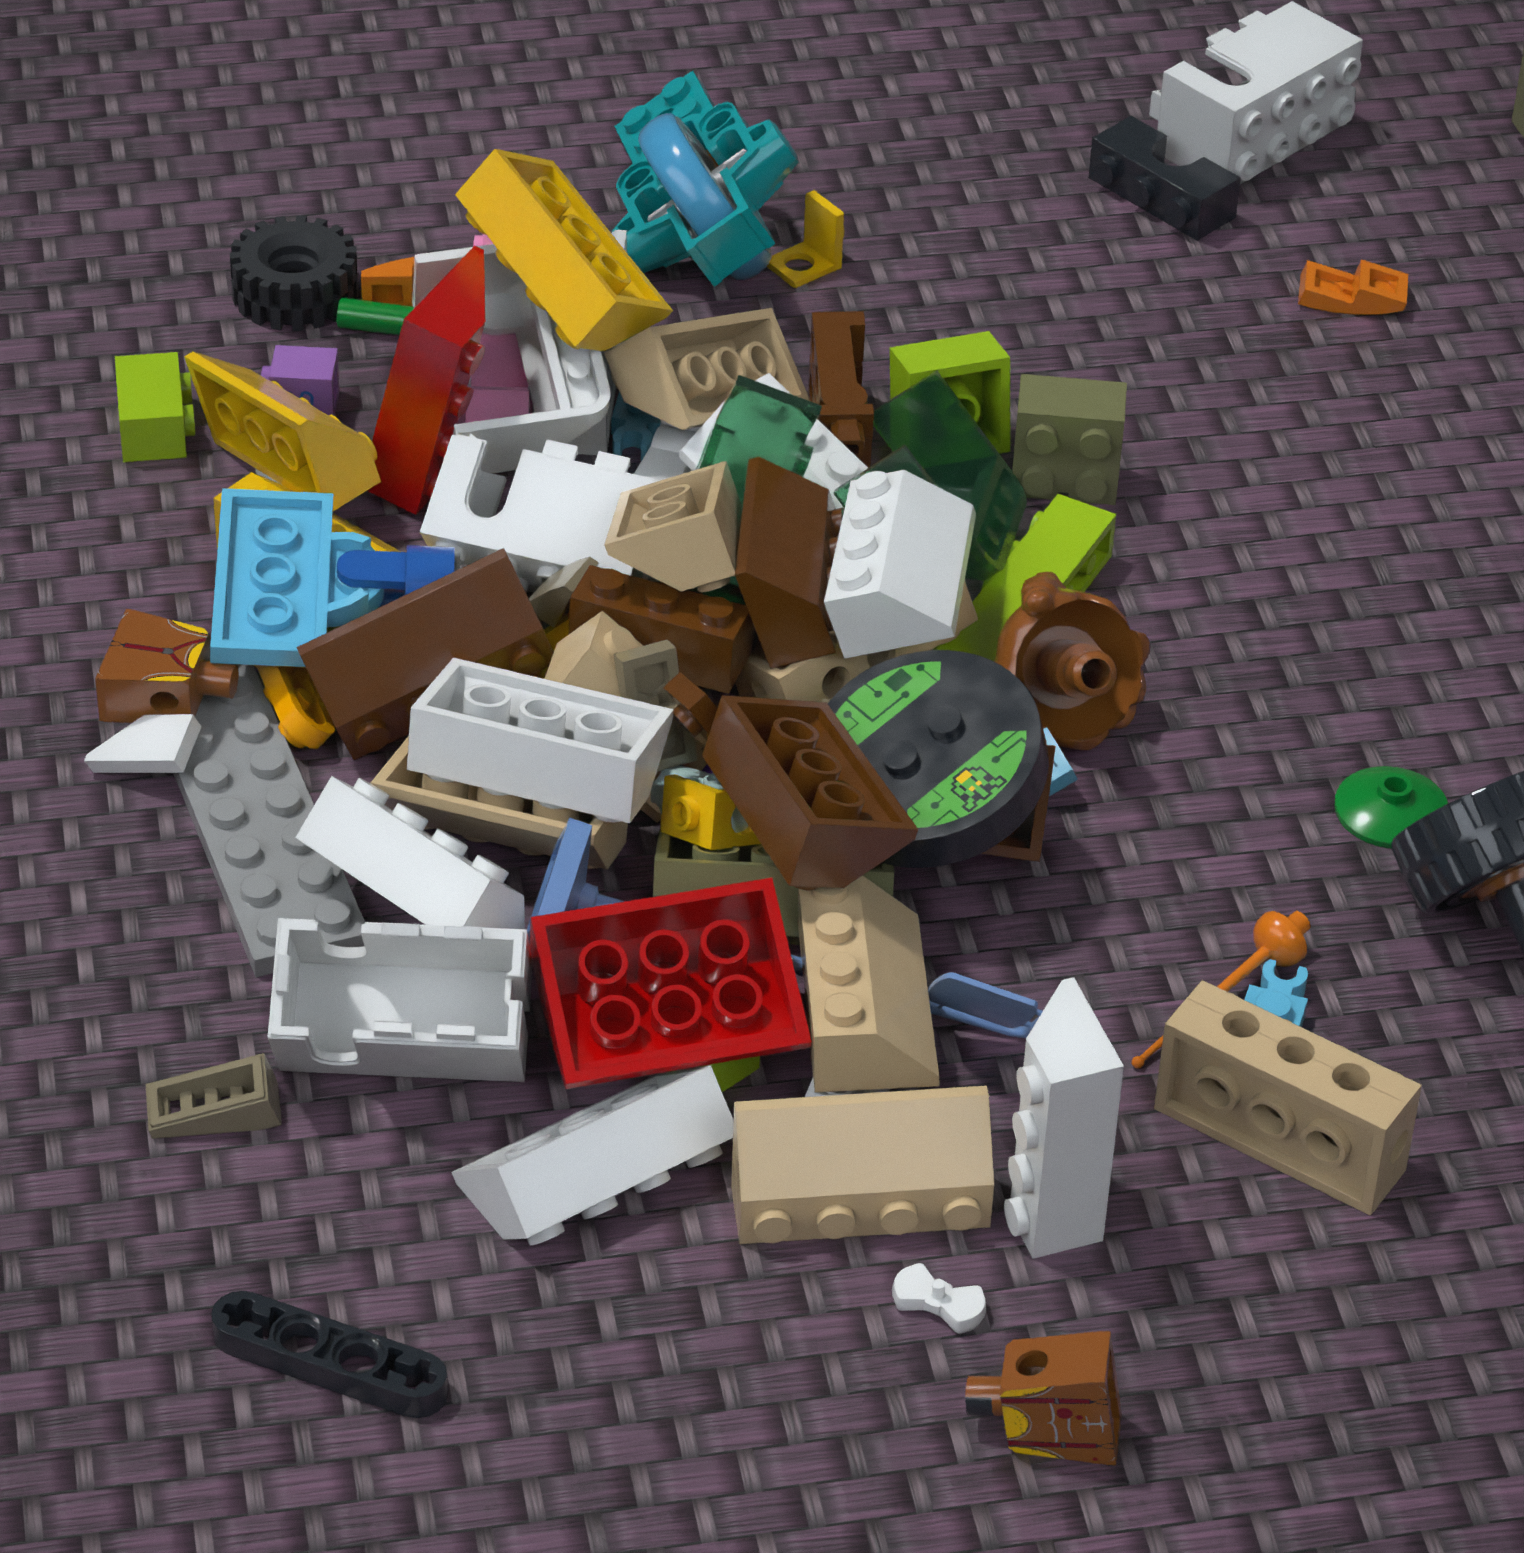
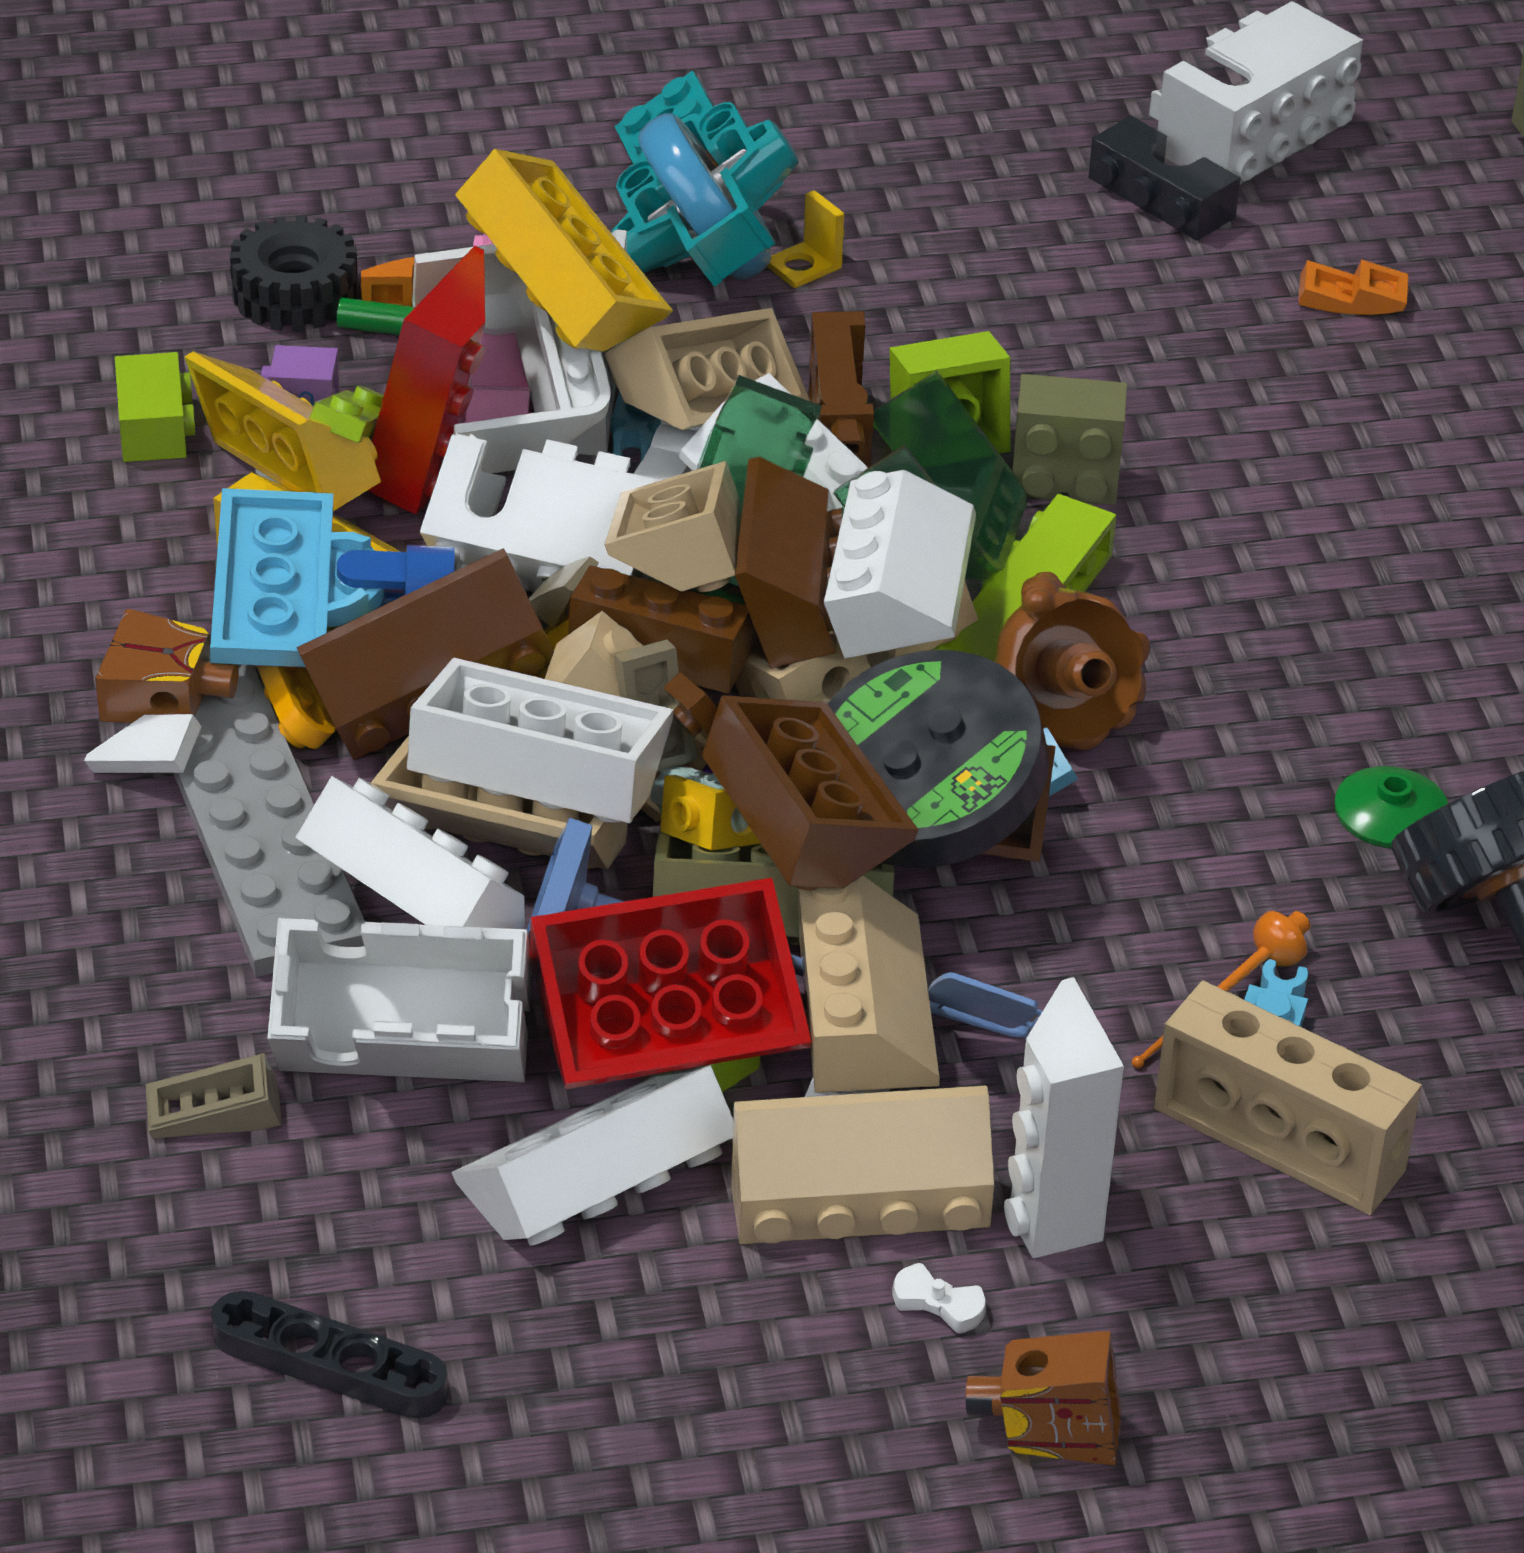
(350, 413): none -> lime plate

